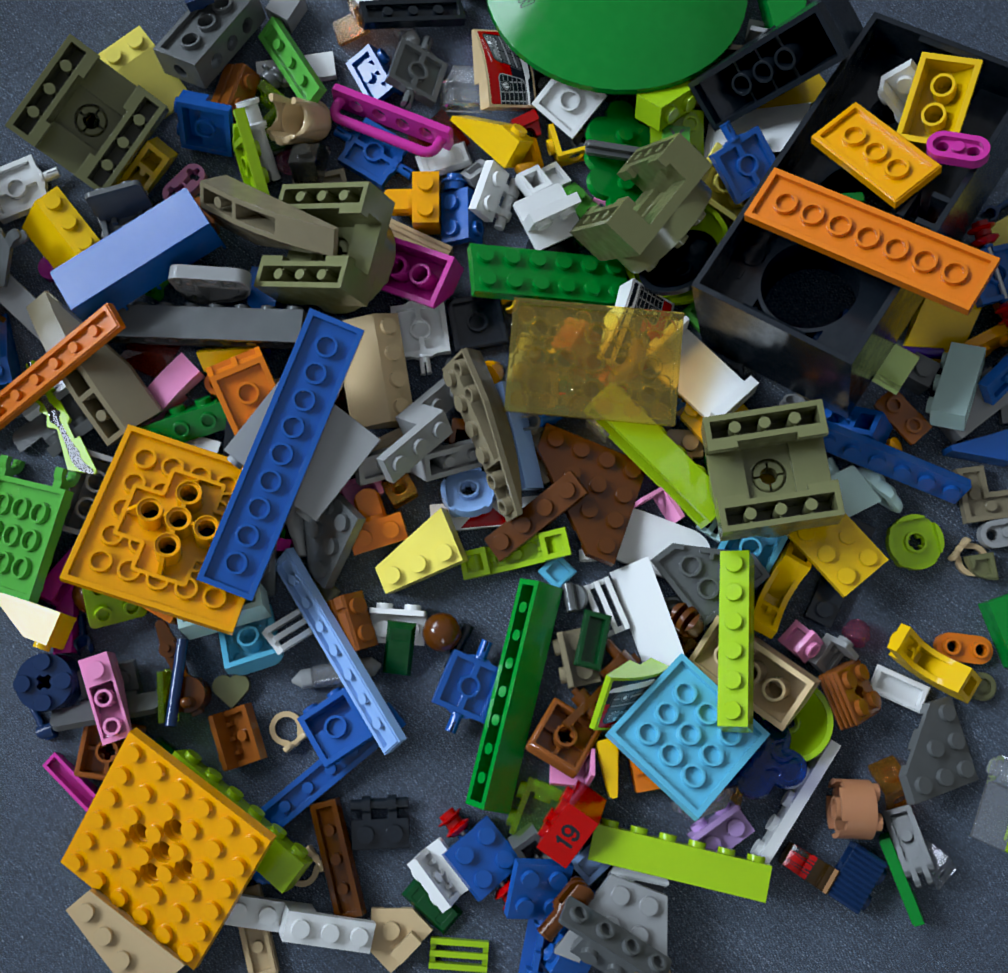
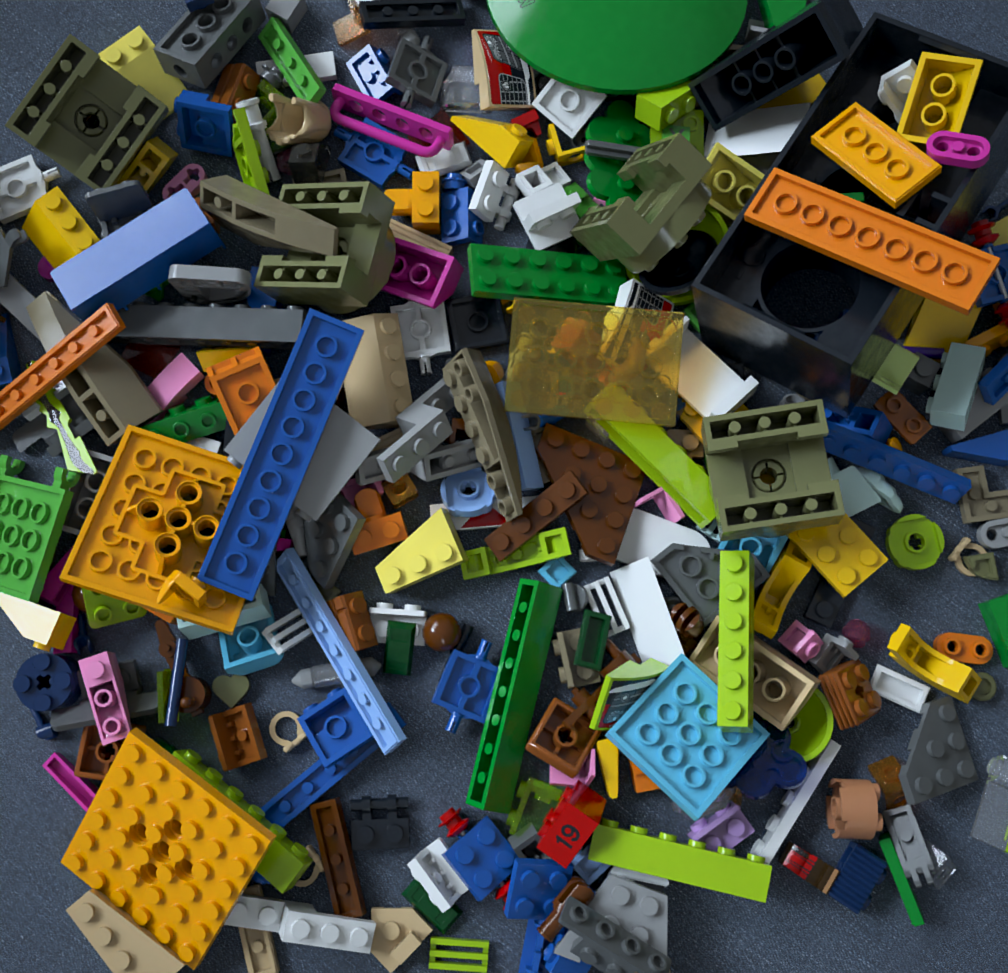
(190, 588): none -> light orange plate
(742, 161): blue plate -> none

